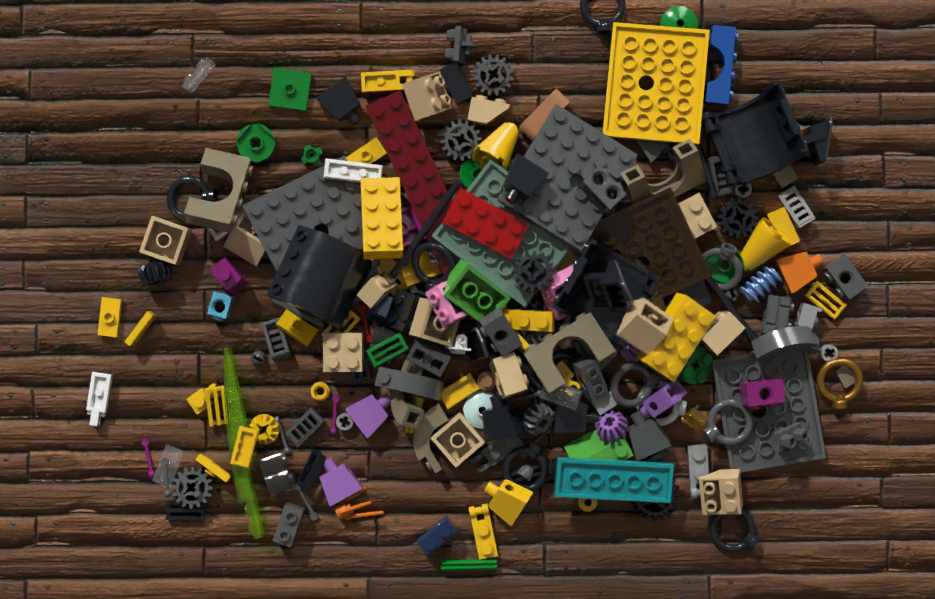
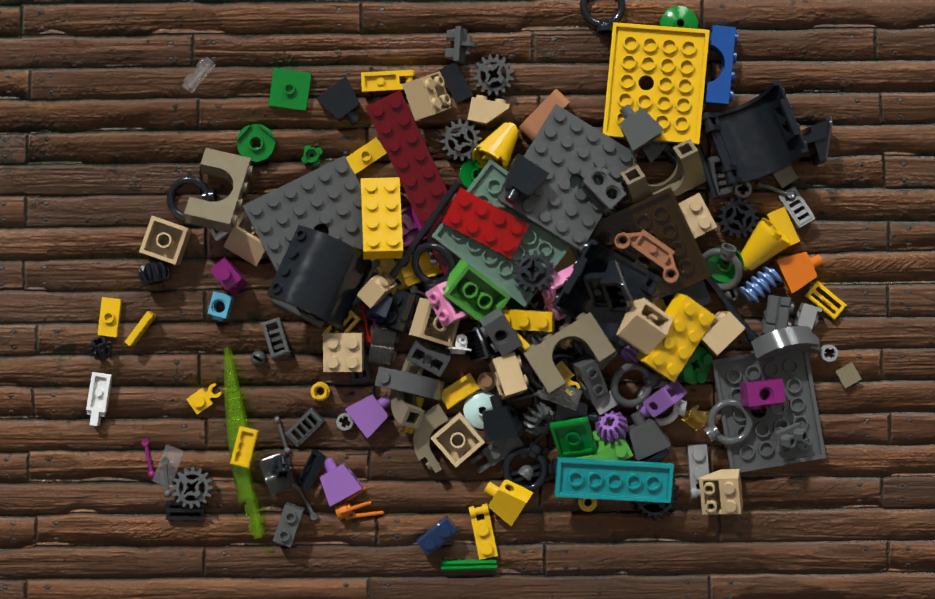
(100, 348): none -> black gear
(212, 468): yellow plate -> none
(218, 421): yellow tile -> none
(272, 430): yellow gear -> none
(281, 466): none -> black gear
(296, 327): yellow plate -> none
(335, 399): magenta hinge -> none
(350, 171): white tile -> none
(401, 342): green tile -> none
(573, 437): none -> green plate
(638, 128): none -> dark grey torso
(653, 249): none -> nougat plate
(749, 540): black piece -> none
(790, 195): none -> dark grey hinge
(839, 400): pearl gold piece -> none
(854, 283): dark grey brick -> none

